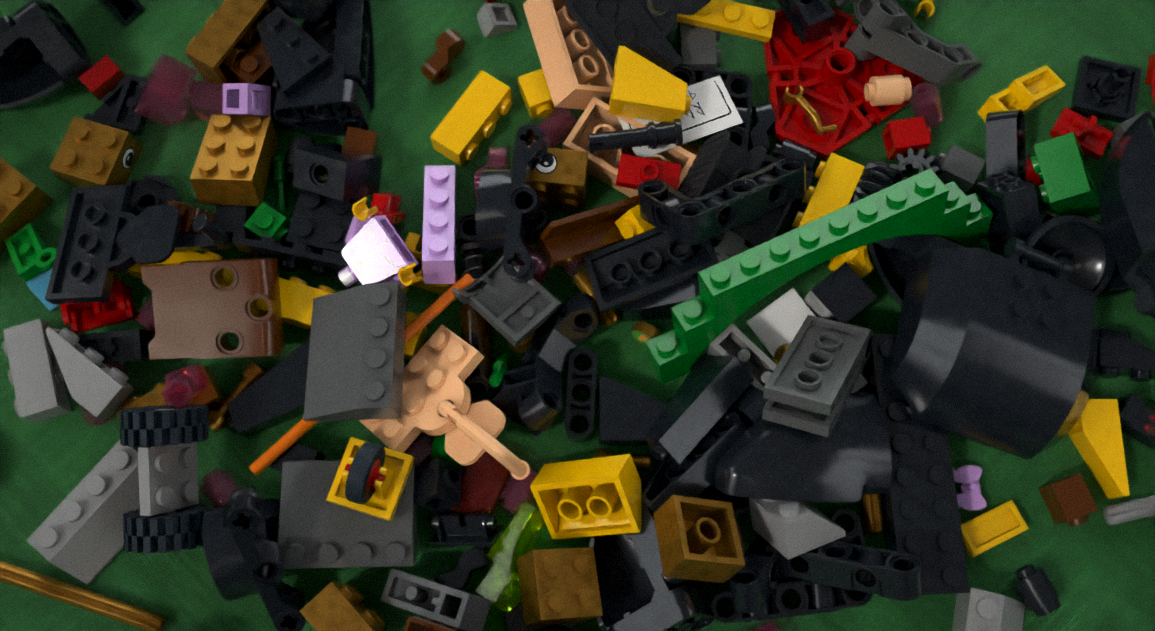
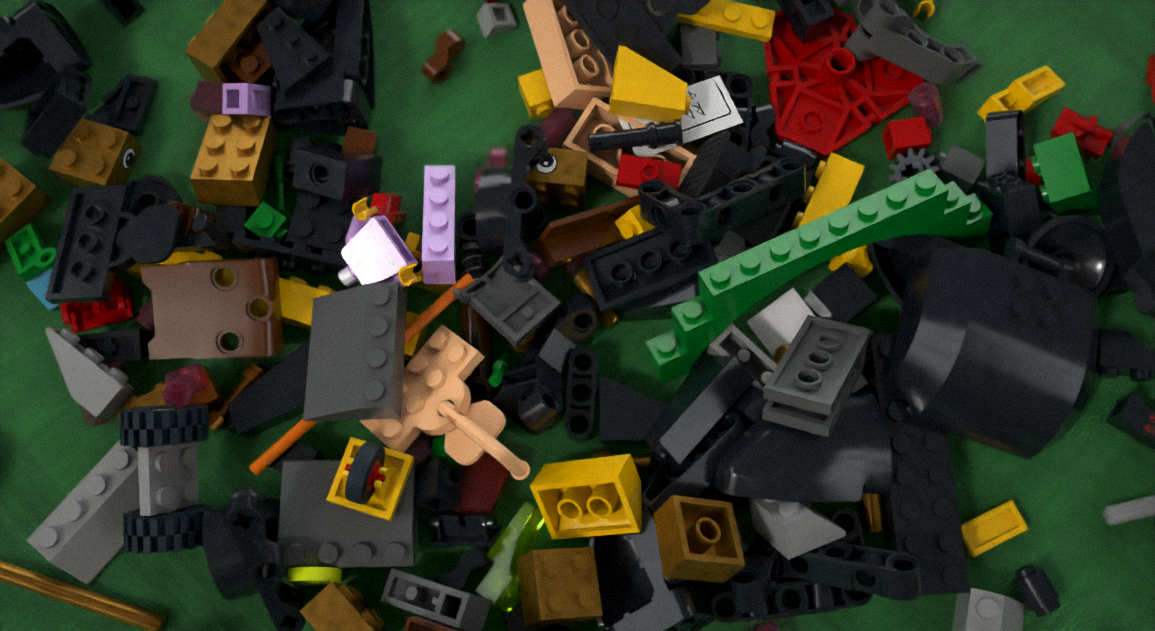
(35, 372): light grey brick -> none
(56, 111): none -> black window
(102, 77): red piece -> none
(167, 91): clear pink brick -> none
(218, 487): clear pink brick -> none
(314, 575): none -> neon yellow piece
(472, 118): yellow brick -> none
(517, 493): clear pink brick -> none
(644, 331): pearl gold tile -> none
(808, 109): pearl gold piece -> none
(874, 178): black gear -> none
(888, 90): light nougat brick -> none
(969, 478): lavender piece -> none
(1068, 500): reddish brown brick -> none
(1100, 444): yellow slope -> none
(1107, 81): black plate -> none

